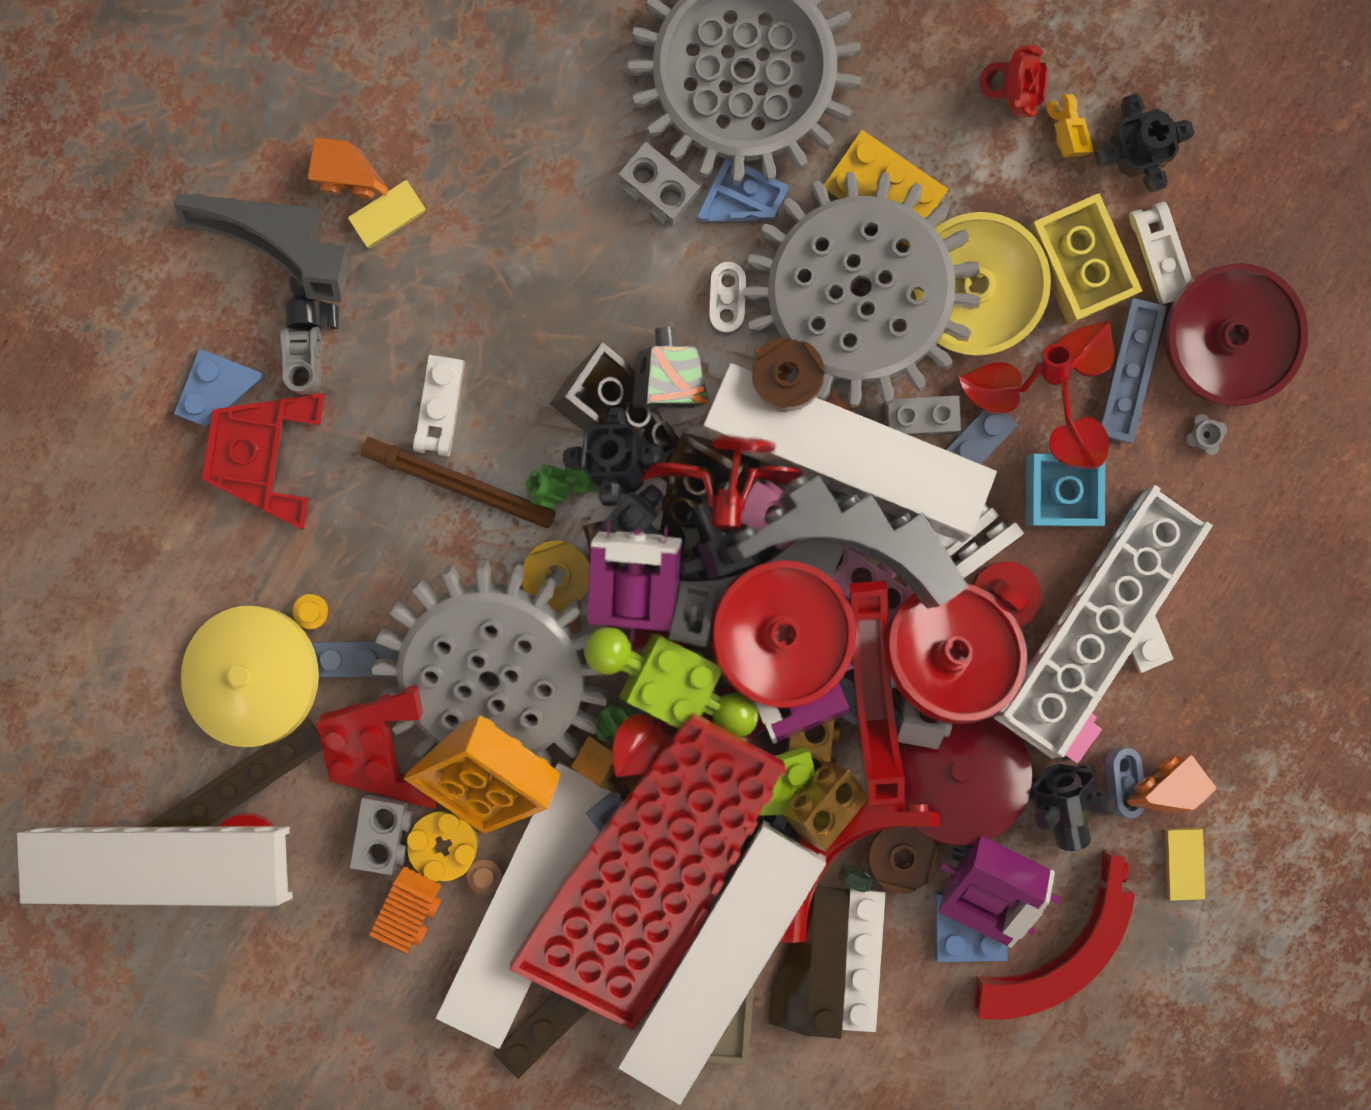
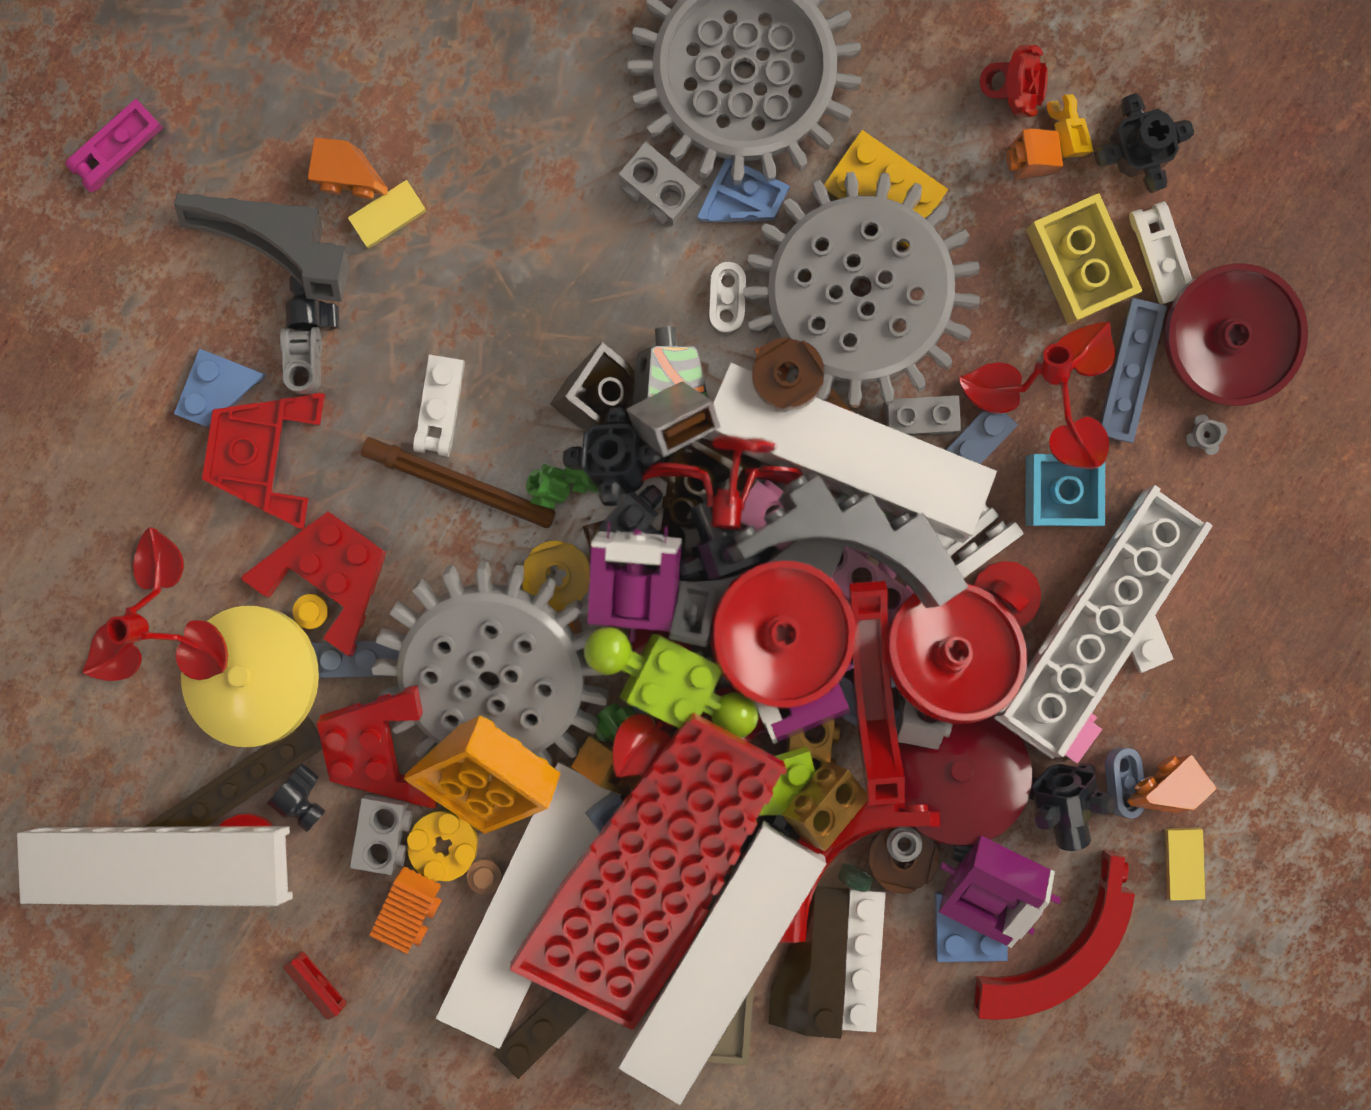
(112, 650): none -> red plant
(114, 145): none -> dark pink plate
(293, 800): none -> black piece
(315, 985): none -> red slope
(336, 563): none -> red wing
(673, 418): none -> flat silver piece
(909, 853): none -> light grey plate
(1010, 283): light yellow dish -> none
(1034, 154): none -> orange slope

